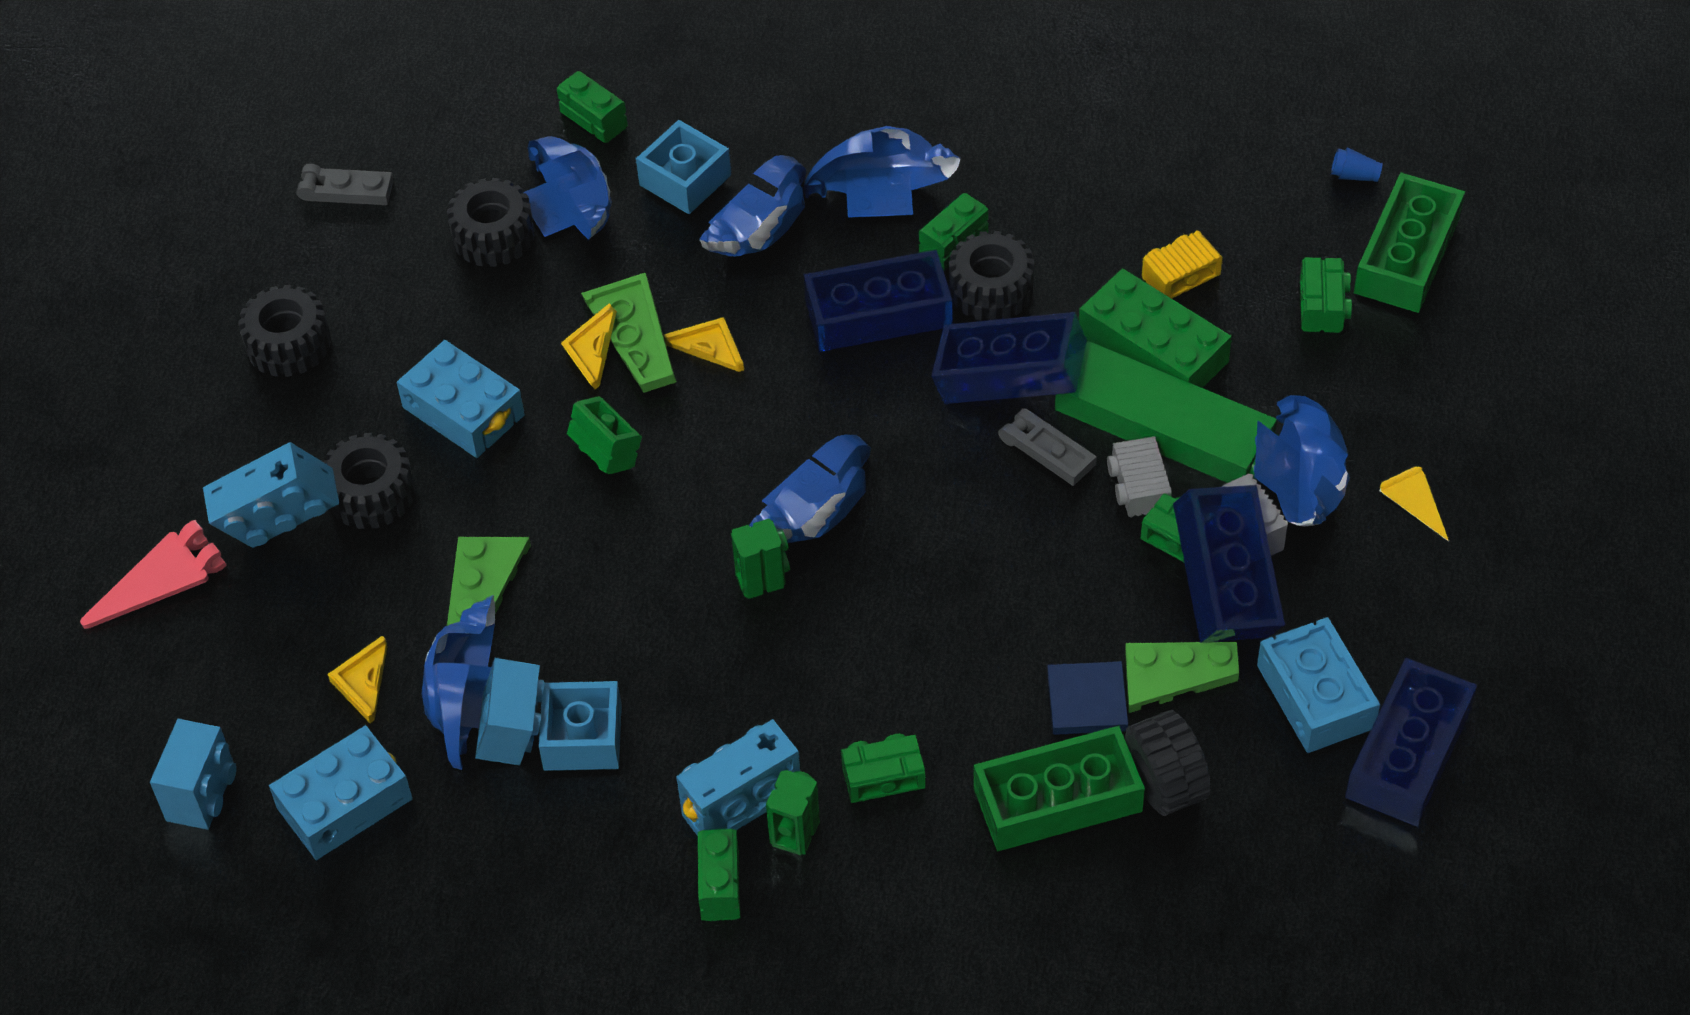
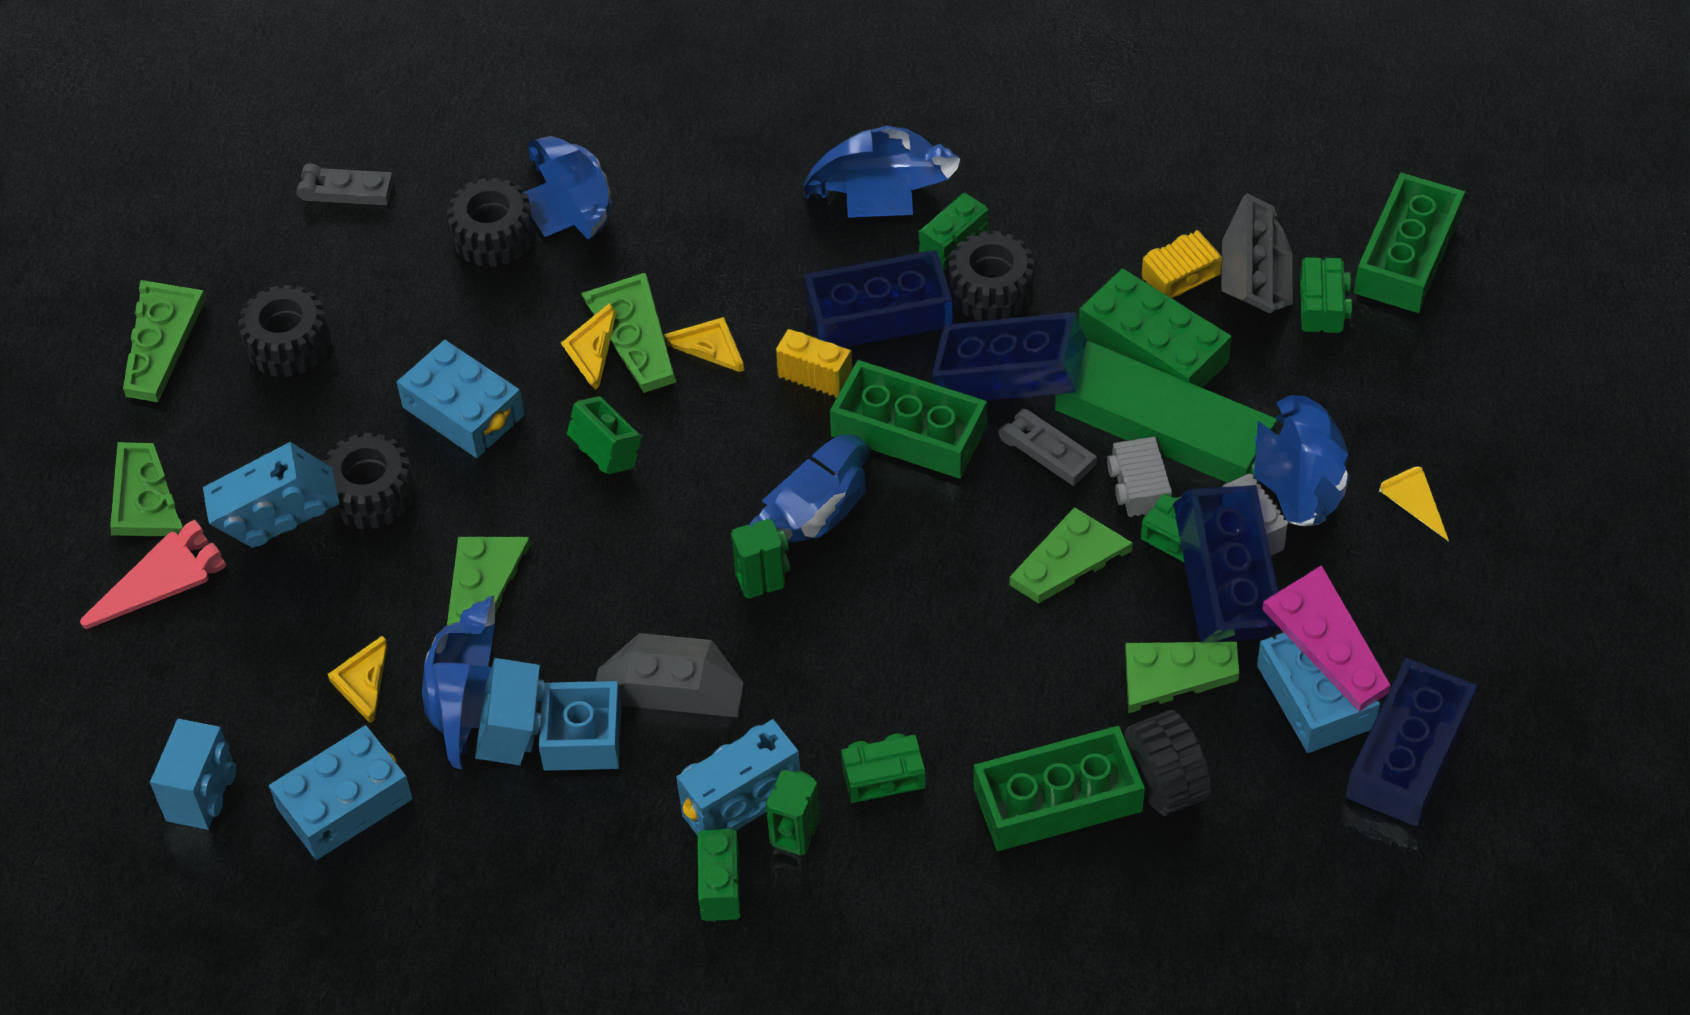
(141, 494): none -> bright green wing
(160, 333): none -> bright green wing
(592, 106): green brick -> none
(674, 676): none -> dark grey wedge
(683, 166): dark azure brick -> none
(755, 218): blue animal -> none
(813, 362): none -> yellow brick
(909, 418): none -> green brick
(1067, 553): none -> bright green wing
(1087, 697): dark blue tile -> none
(1257, 257): none -> dark grey wedge
(1326, 633): none -> dark pink wing
(1355, 166): blue cone -> none

